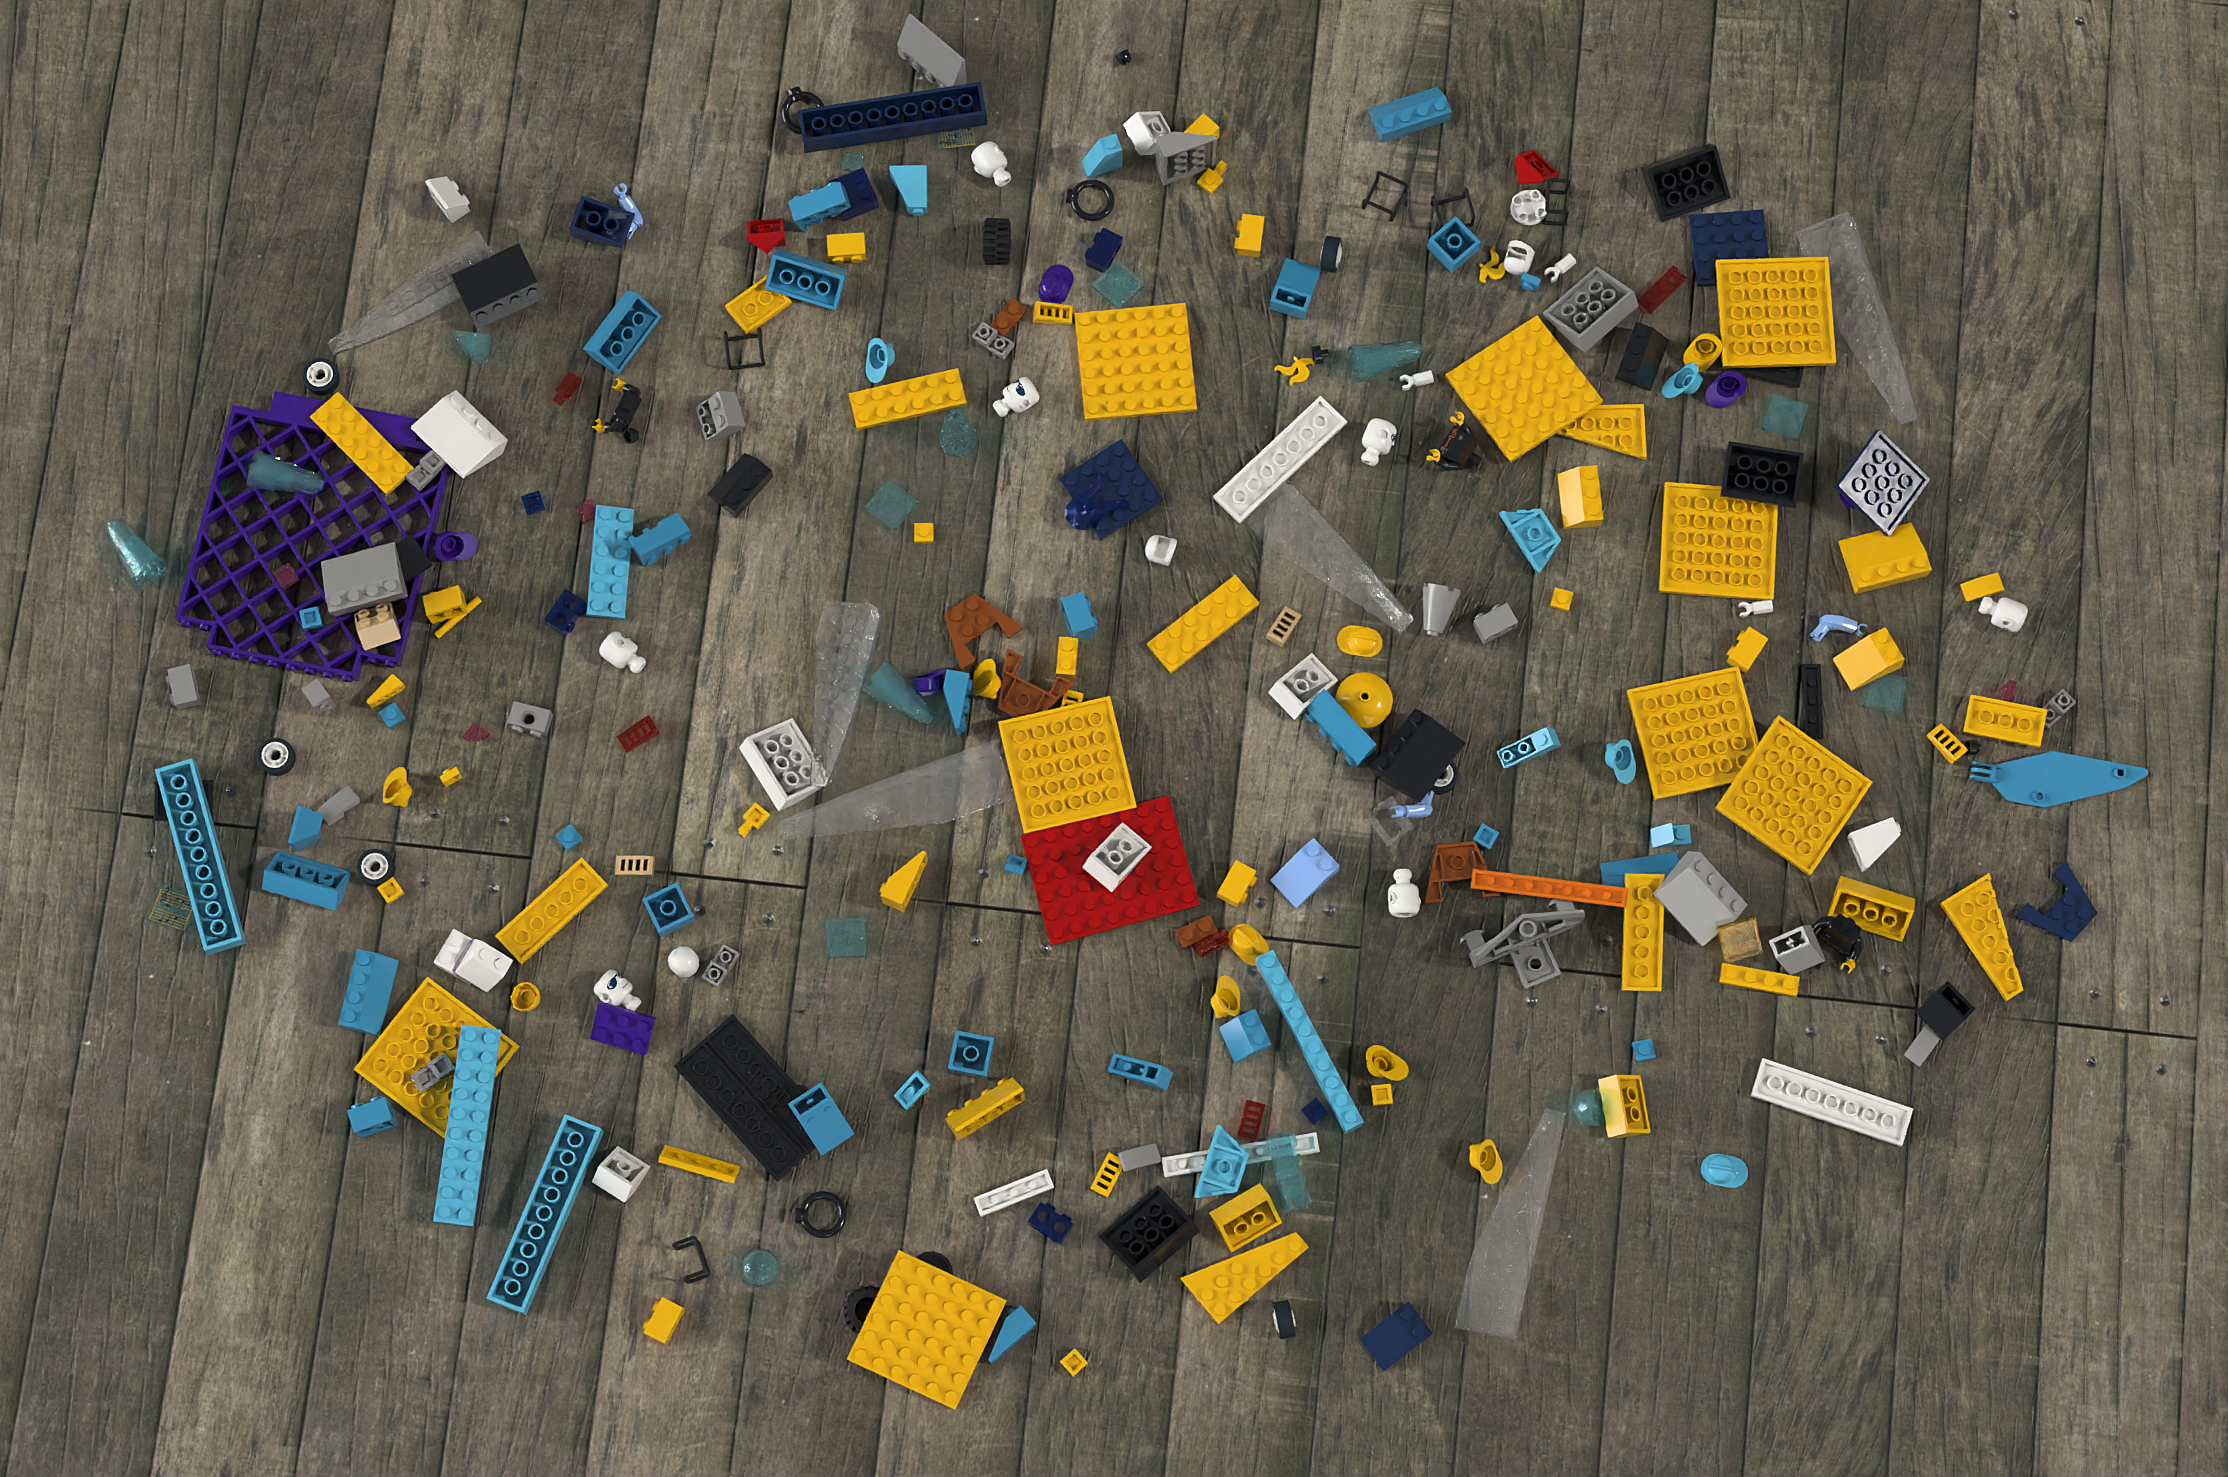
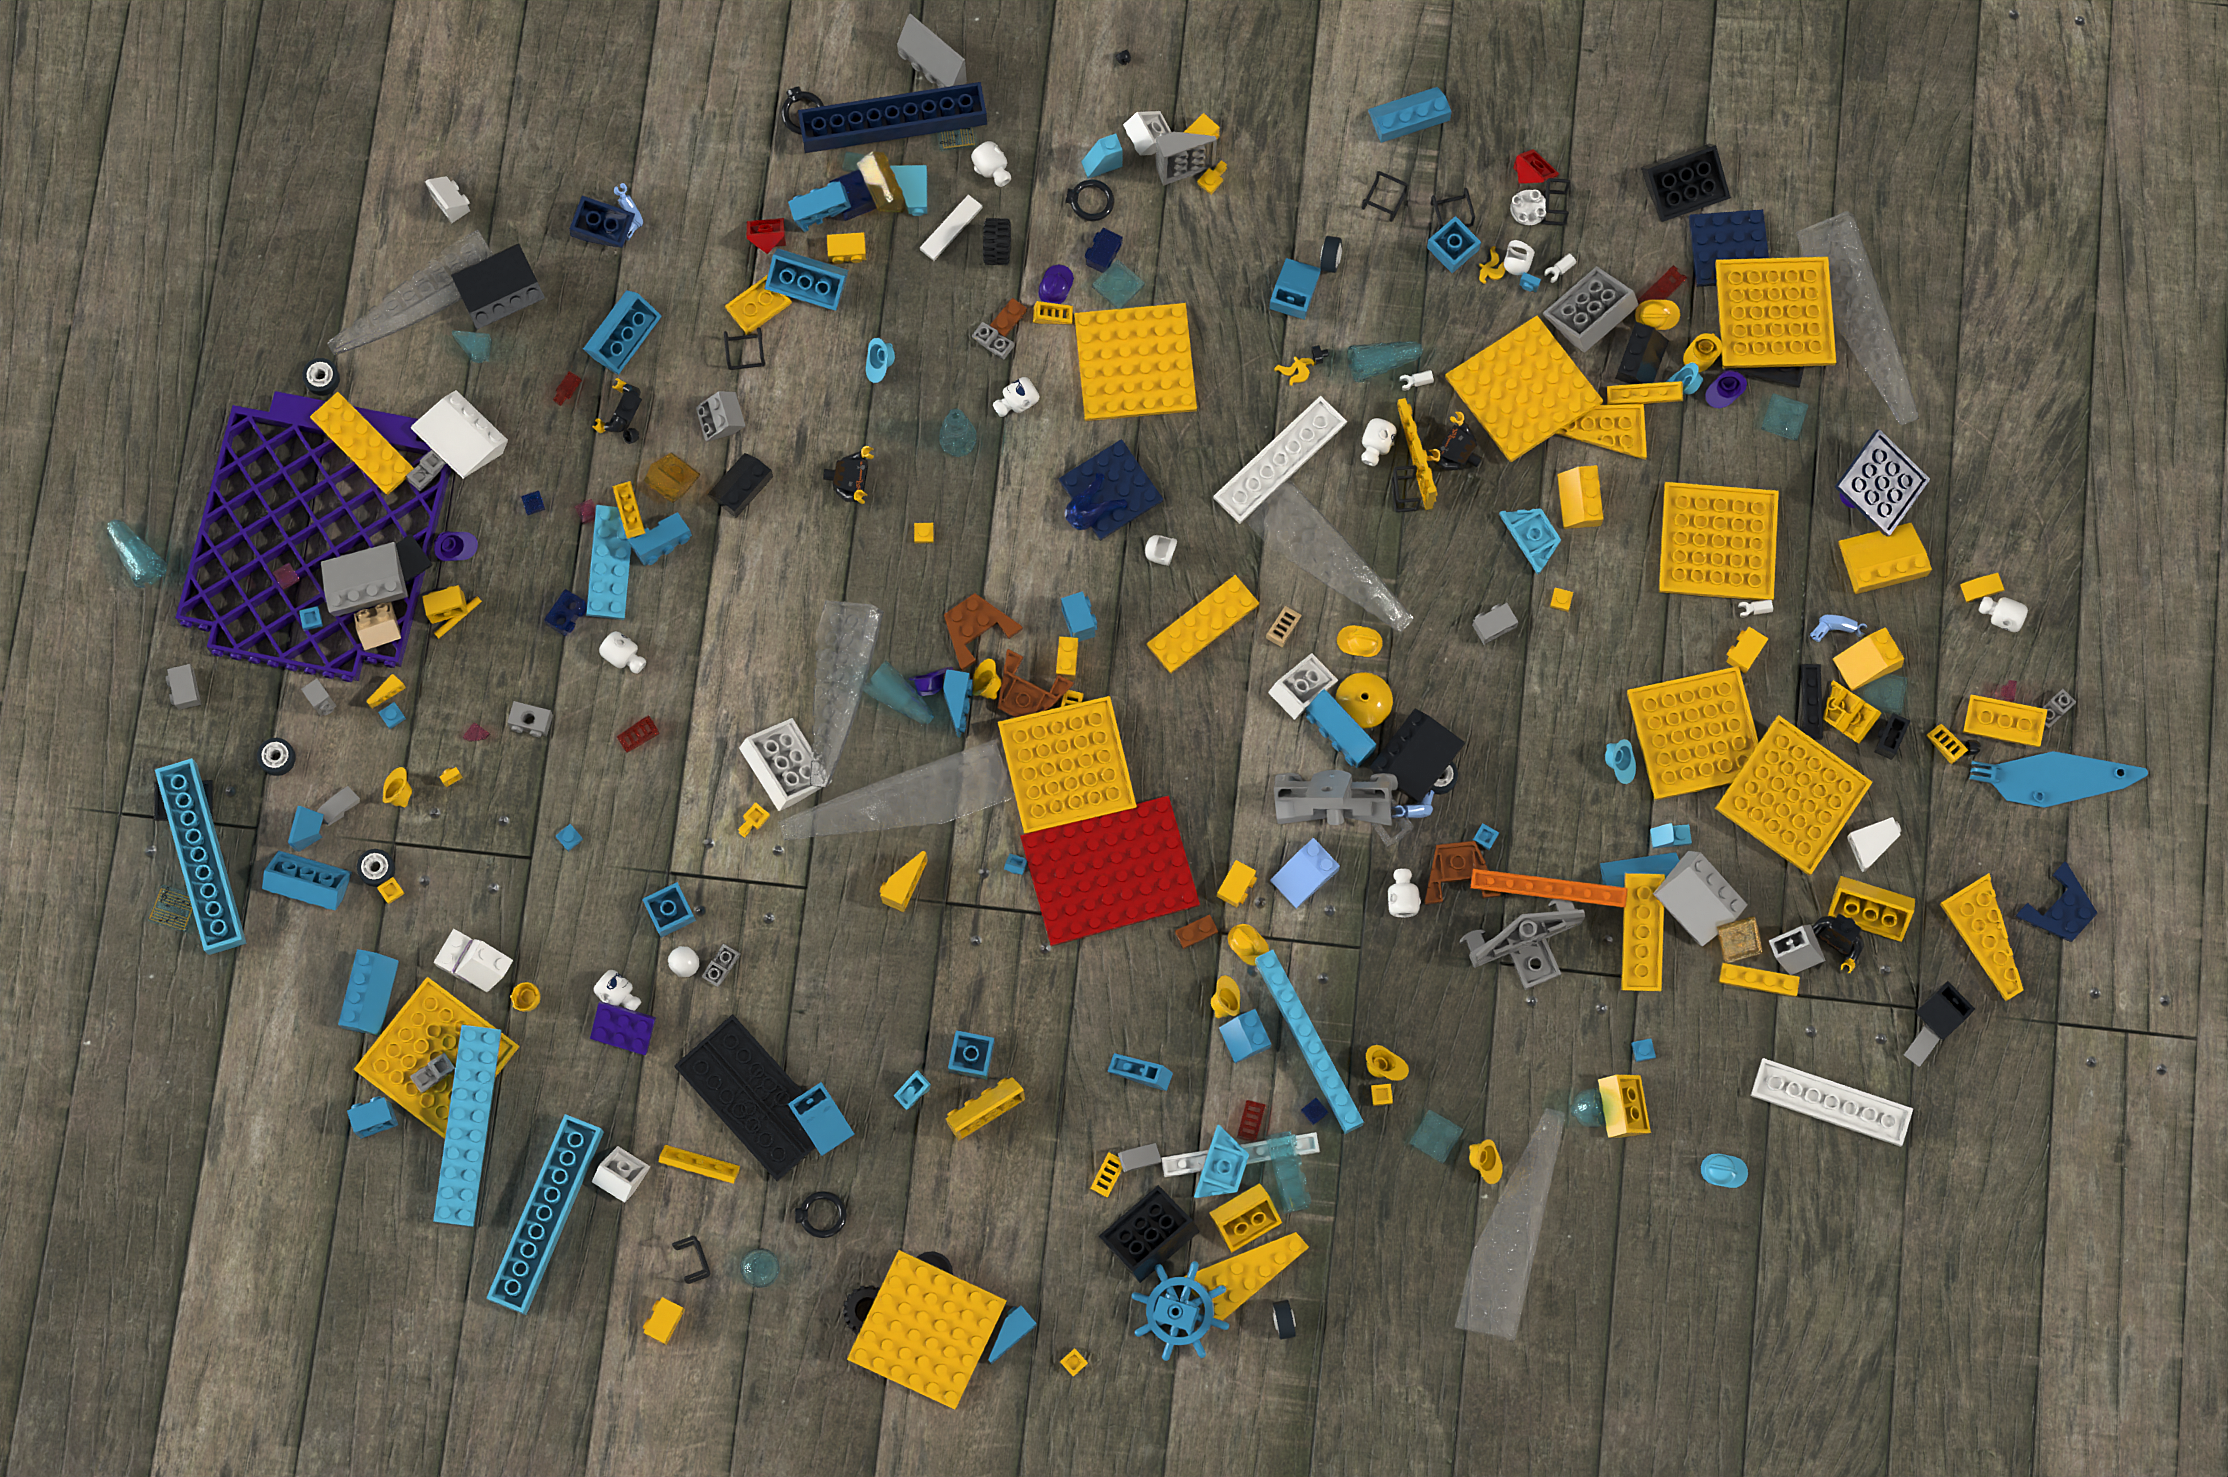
(273, 473): clear light blue cone -> none
(551, 911): yellow plate -> none
(628, 509): none -> yellow tile
(650, 866): tan slope -> none
(671, 477): none -> clear yellow slope
(846, 937): clear light blue tile -> none
(850, 475): none -> torso
(882, 182): none -> clear yellow slope
(891, 504): clear light blue tile -> none
(907, 399): yellow plate -> none
(951, 227): none -> white tile
(1013, 1193): white plate -> none
(1047, 1227): clear blue brick -> none
(1116, 857): white slope -> none
(1180, 1312): none -> dark azure piece
(1211, 943): clear red hinge -> none
(1250, 235): yellow brick -> none
(1333, 797): none -> light grey piece
(1395, 489): none -> black piece
(1396, 1336): dark blue slope -> none
(1418, 455): none -> yellow wing
(1436, 1136): none -> clear light blue plate
(1437, 607): light grey cone -> none
(1529, 747): medium azure slope -> none
(1645, 393): none -> yellow tile
(1658, 314): none -> yellow piece
(1761, 474): black slope -> none
(1849, 713): none -> yellow slope
(1891, 736): none -> black brick

